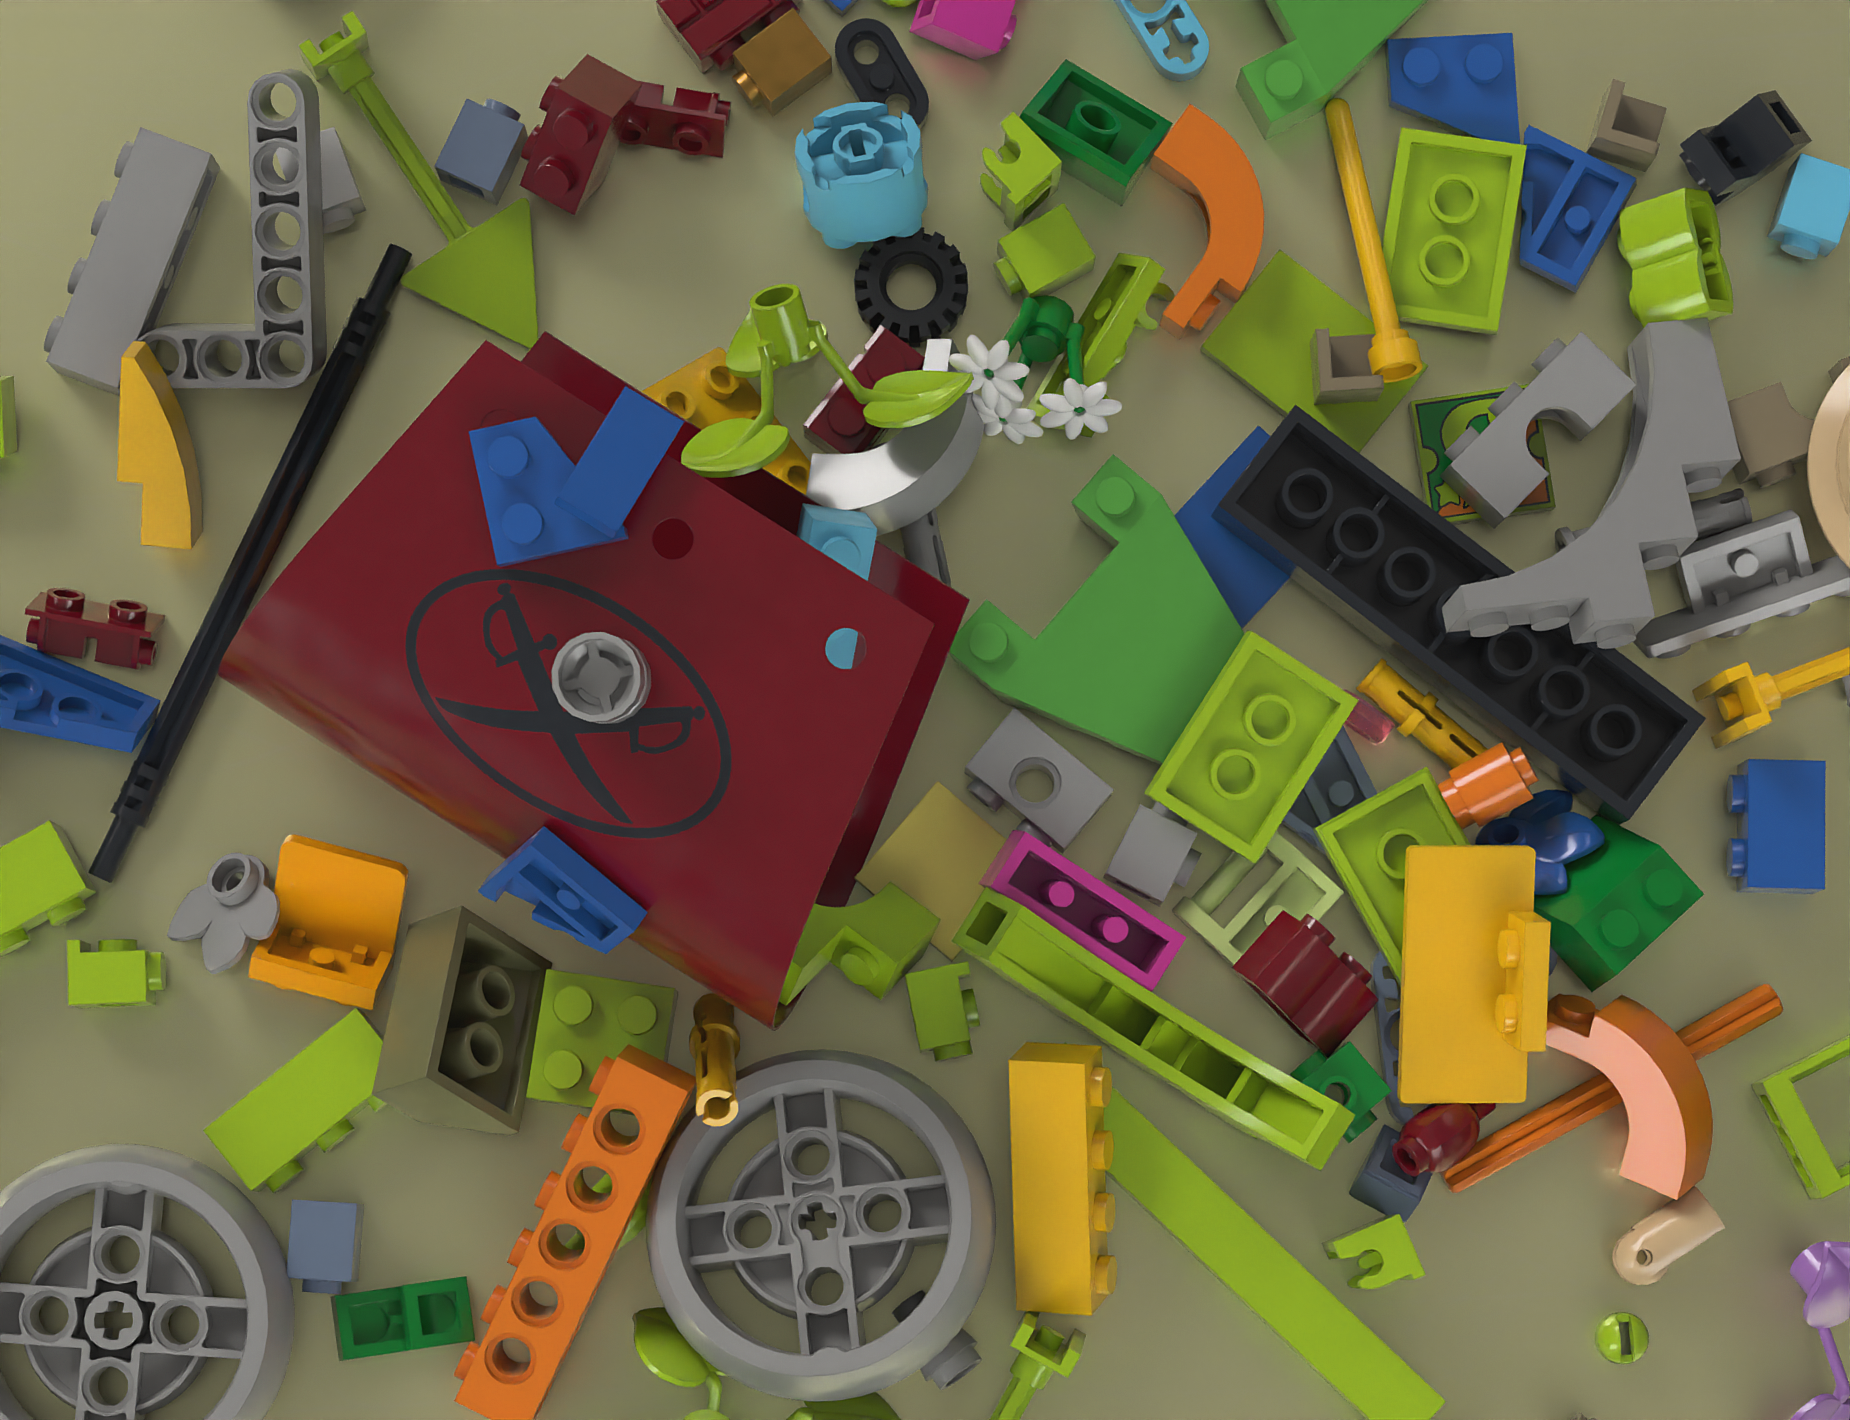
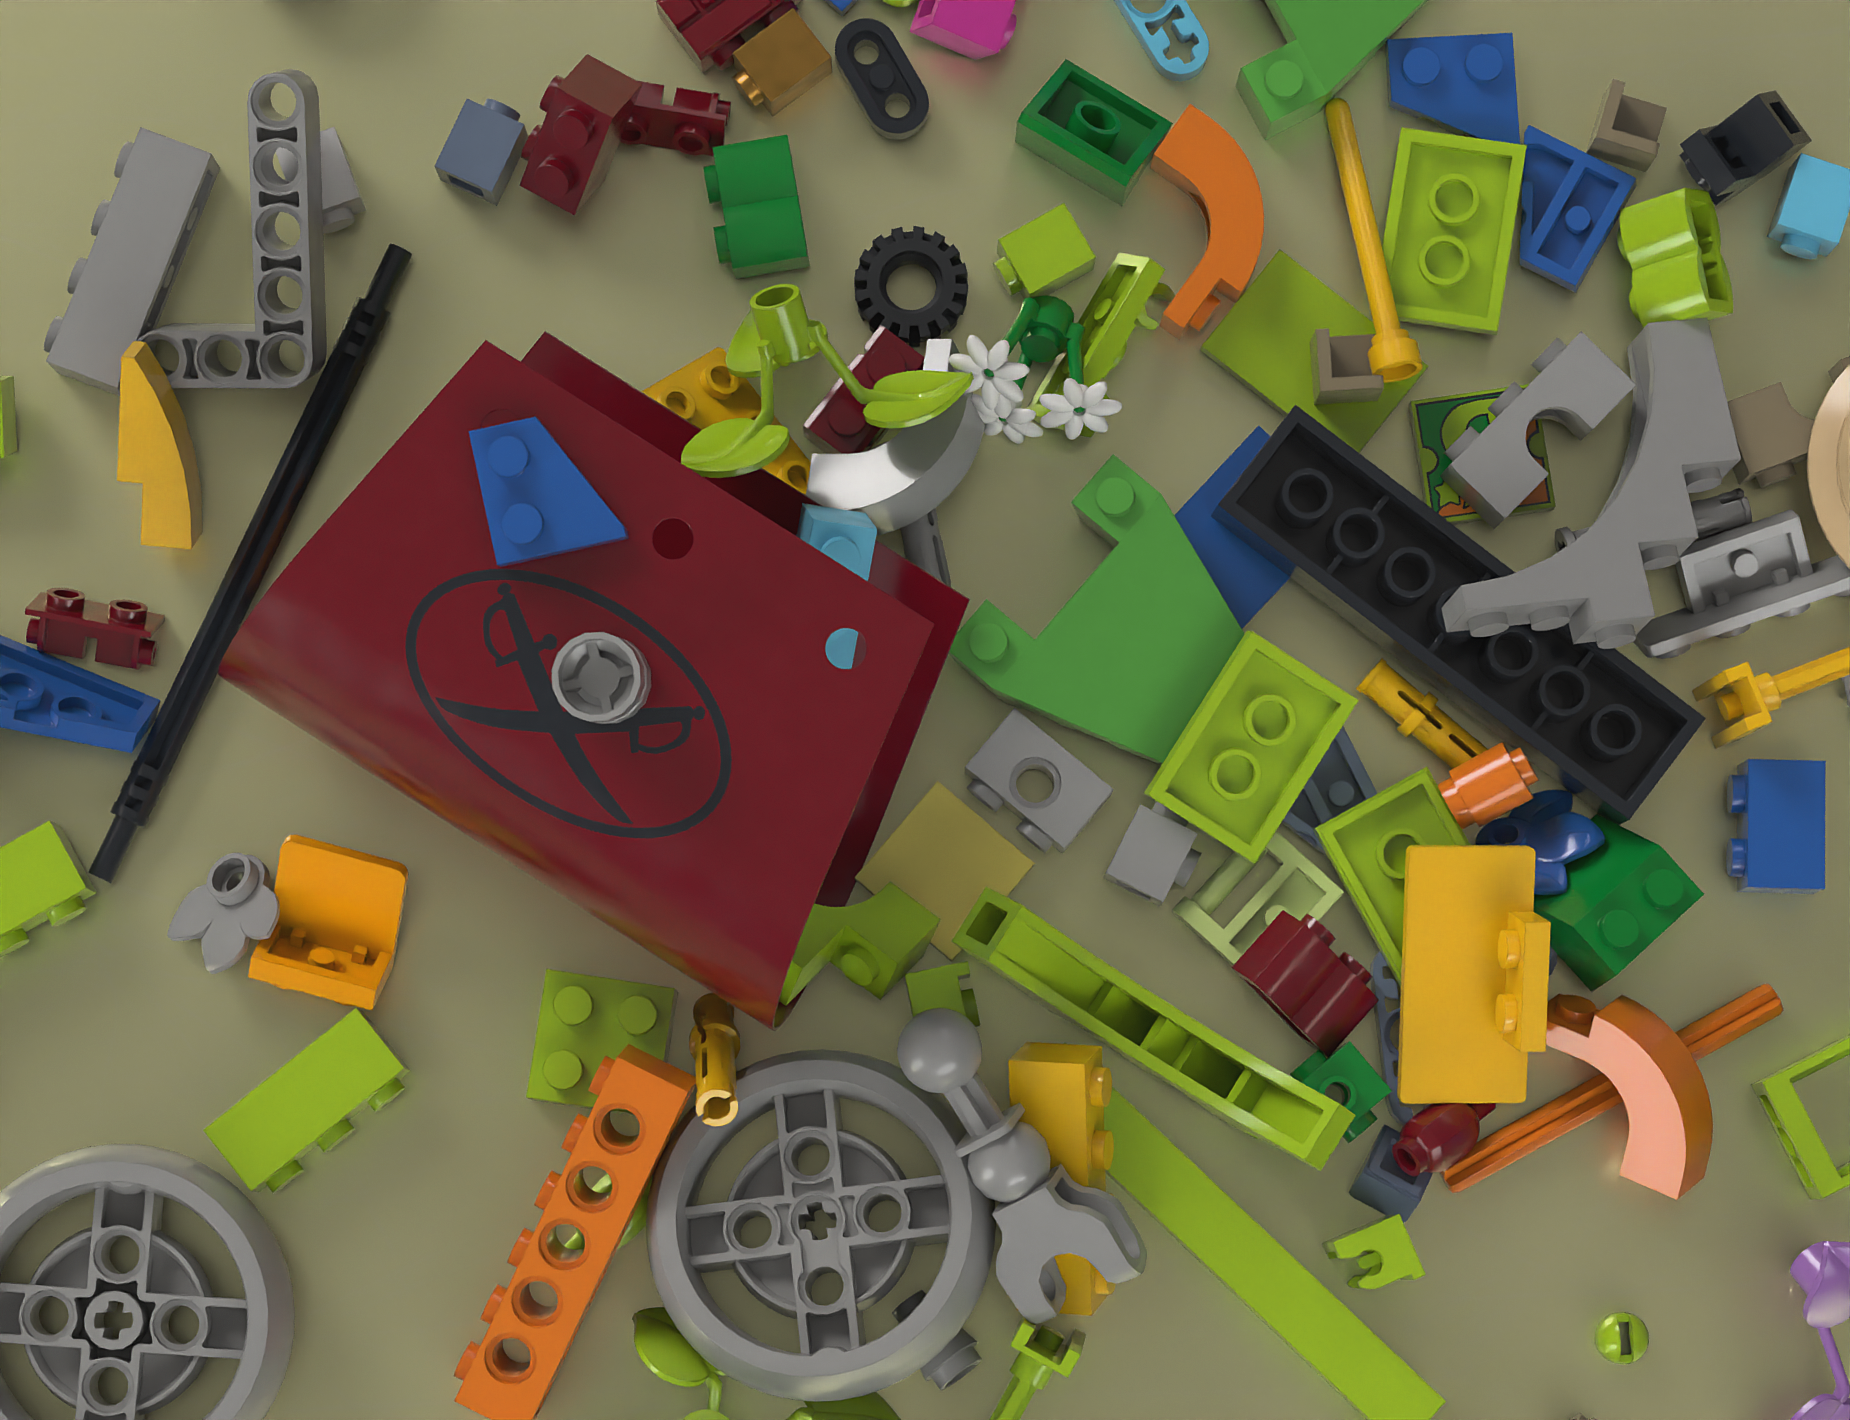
(113, 975): lime brick -> none
(324, 1244): sand blue brick -> none
(402, 1318): green slope -> none
(462, 1025): olive slope -> none
(484, 268): lime piece -> none
(566, 892): blue wing -> none
(618, 462): blue tile -> none
(759, 207): none -> green brick
(862, 174): medium azure brick -> none
(1009, 1162): none -> light grey piece
(1026, 172): lime hinge -> none
(1083, 908): dark pink brick -> none
(1368, 721): clear pink tile -> none
(1665, 1237): tan piece -> none

